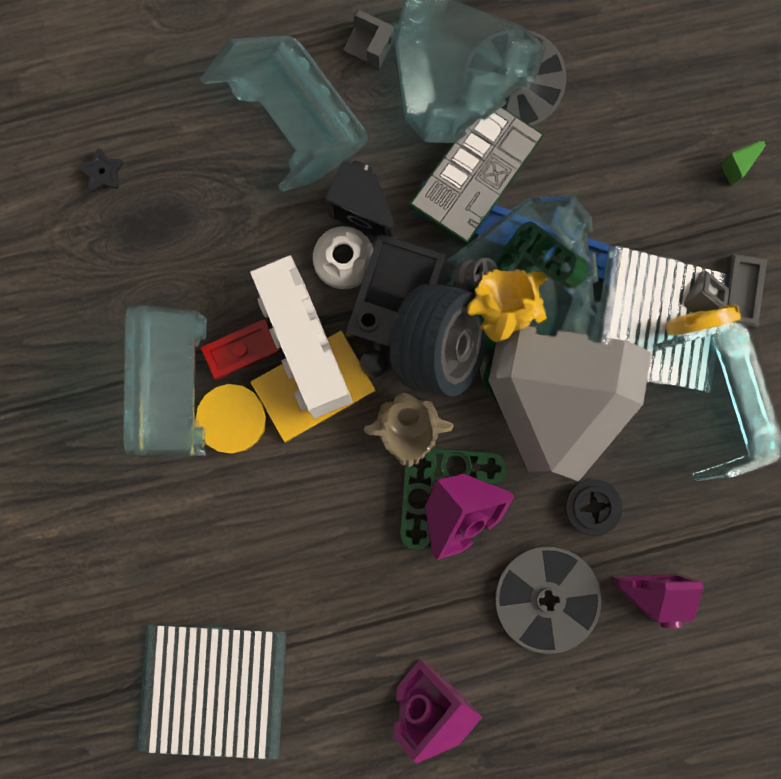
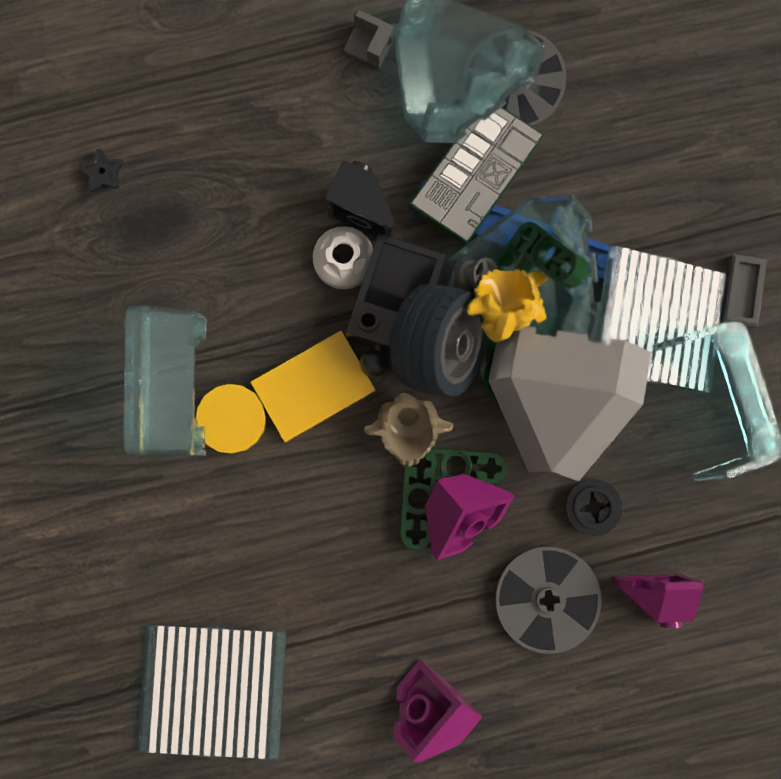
(239, 349): red plate -> none
(296, 97): clear light blue windscreen -> none
(301, 338): white wedge -> none
(702, 320): yellow tile -> none
(706, 294): dark grey slope -> none
(740, 161): bright green slope -> none

